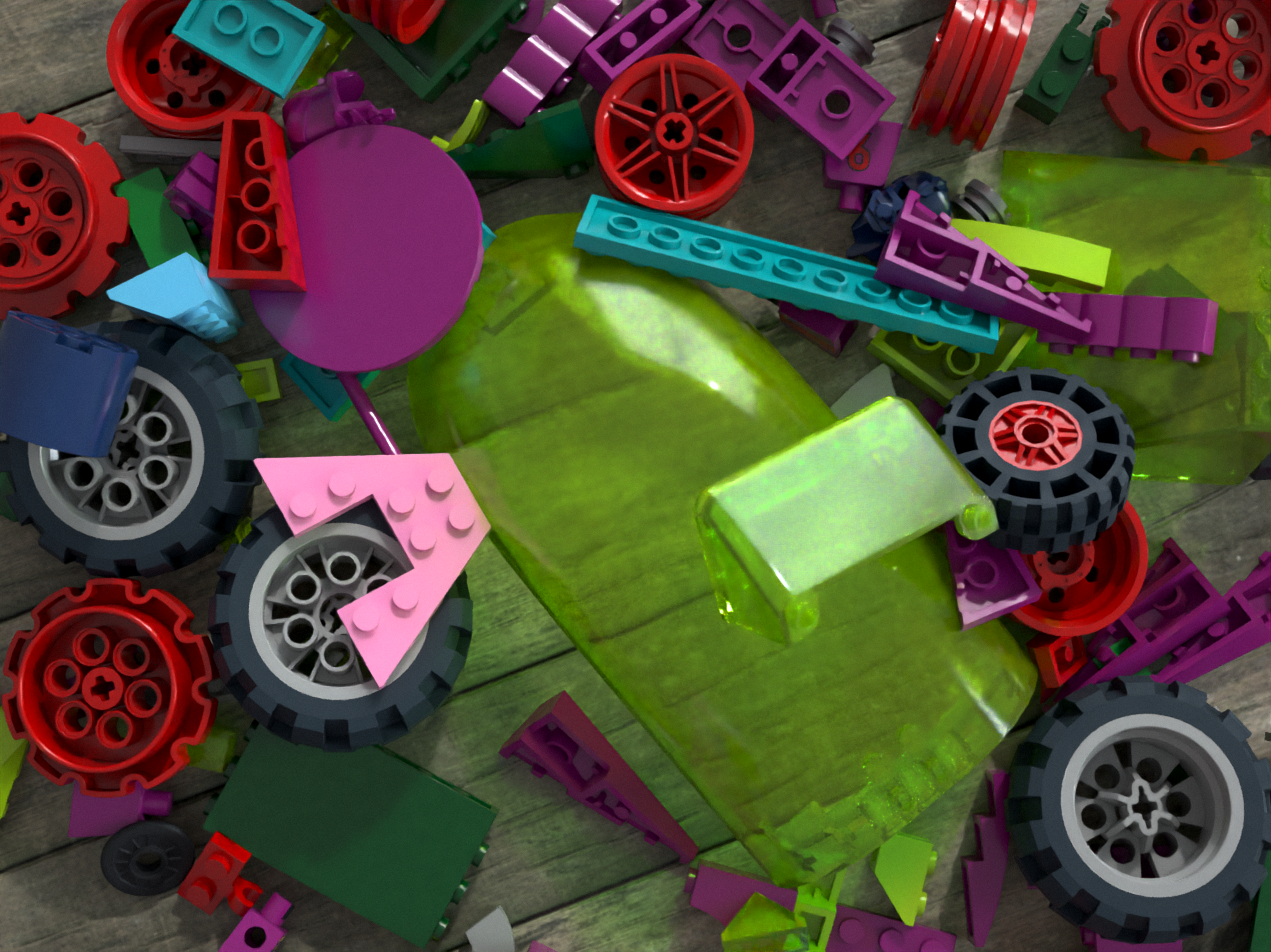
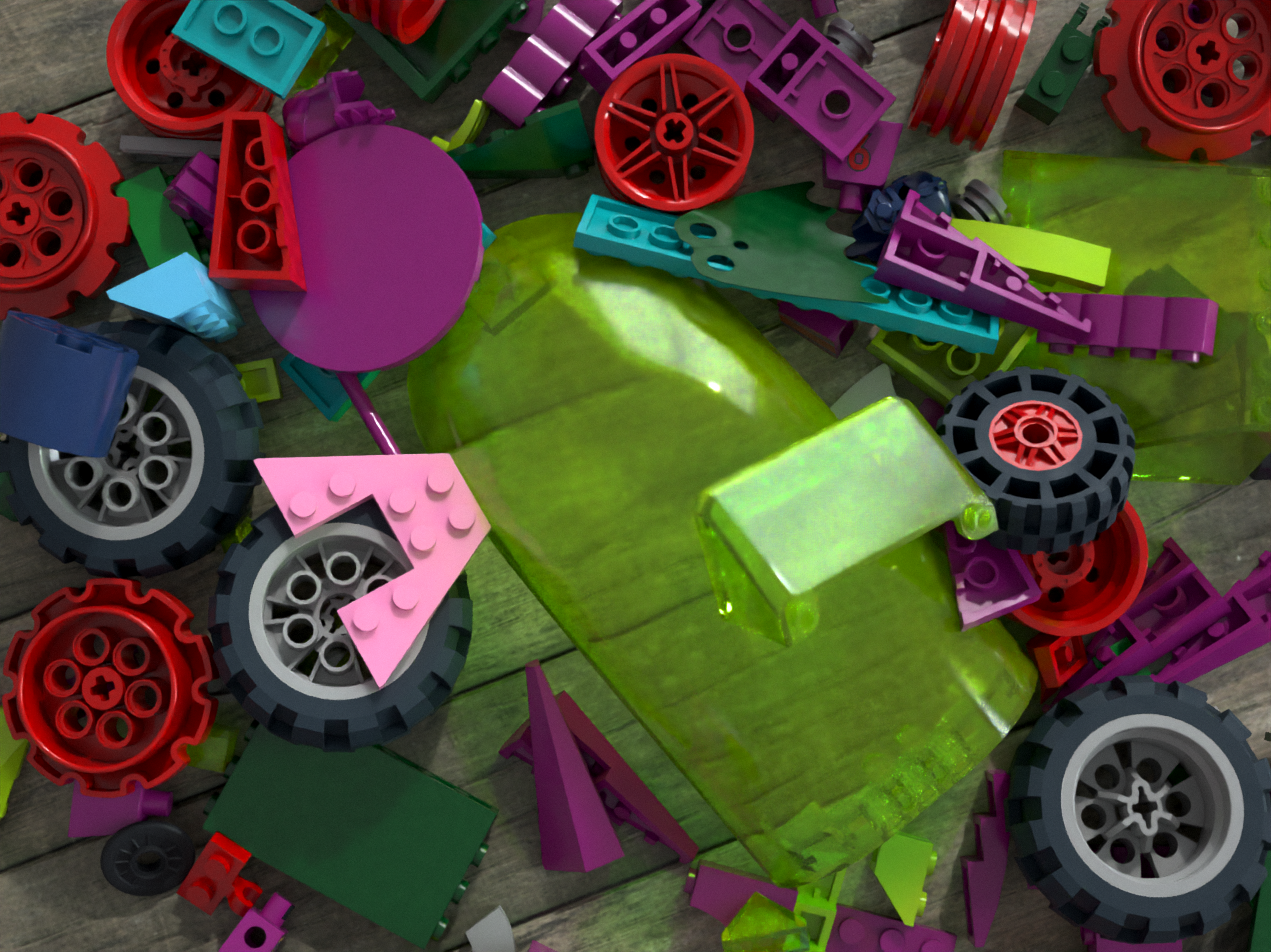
(571, 815): none -> magenta wedge
(786, 243): none -> dark green piece

